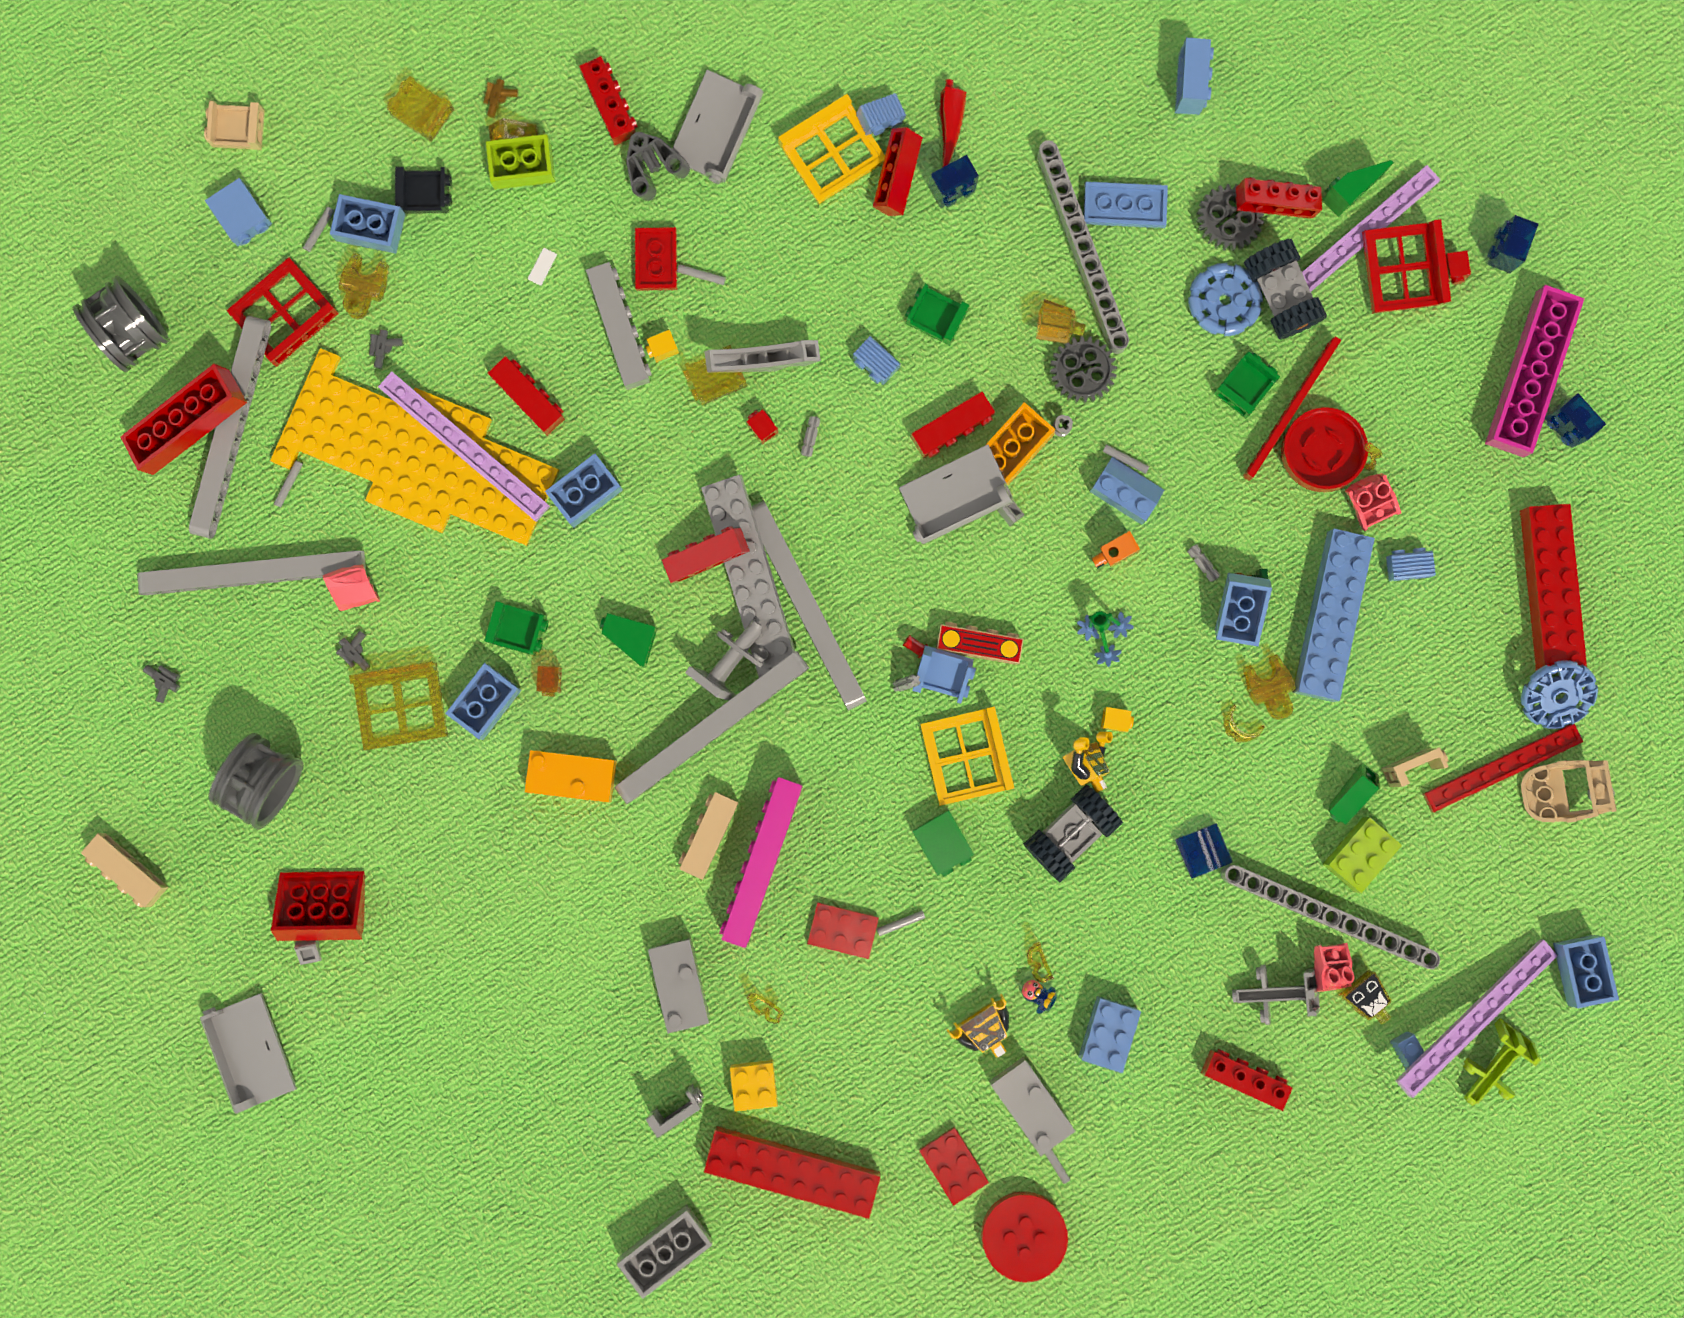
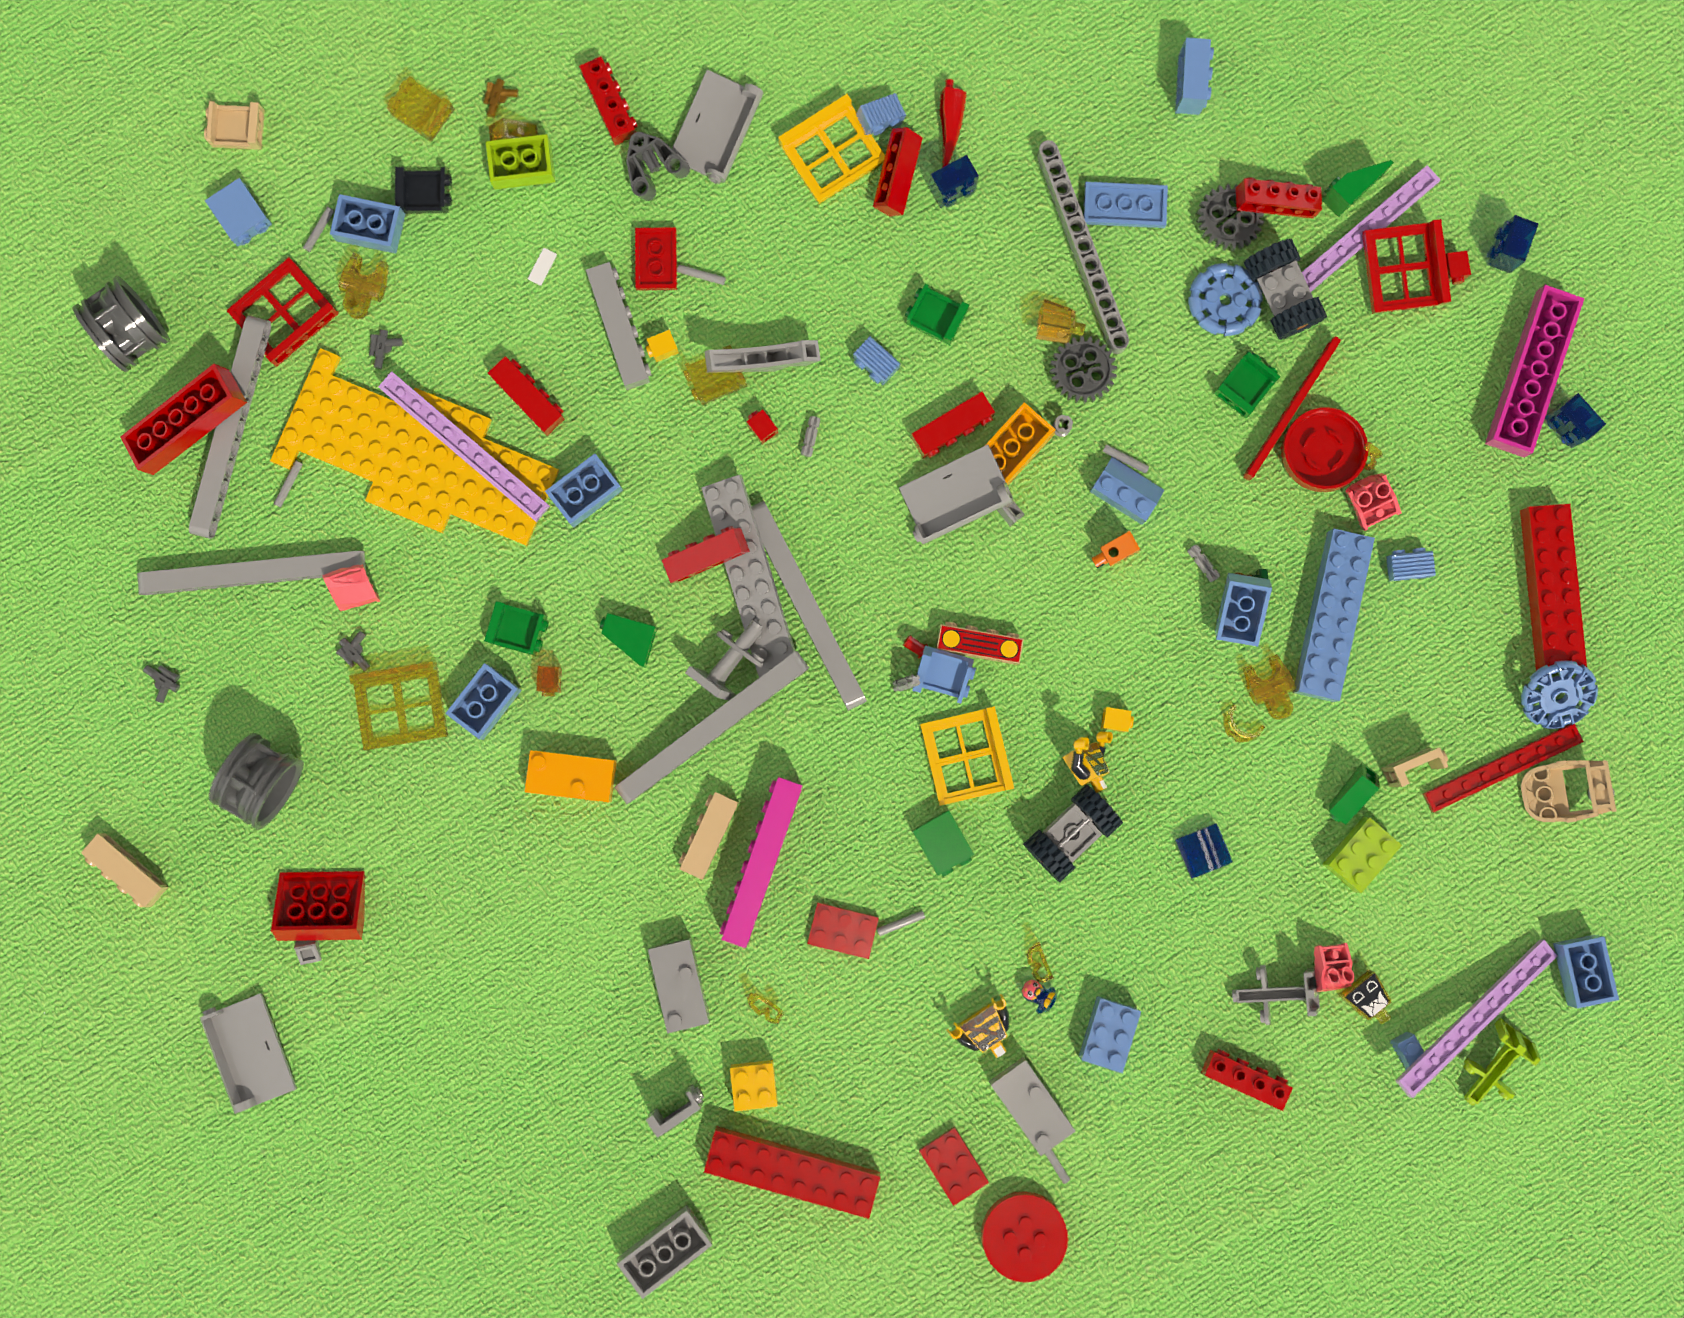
(1101, 622): medium blue plant -> none
(1340, 918): light grey beam -> none

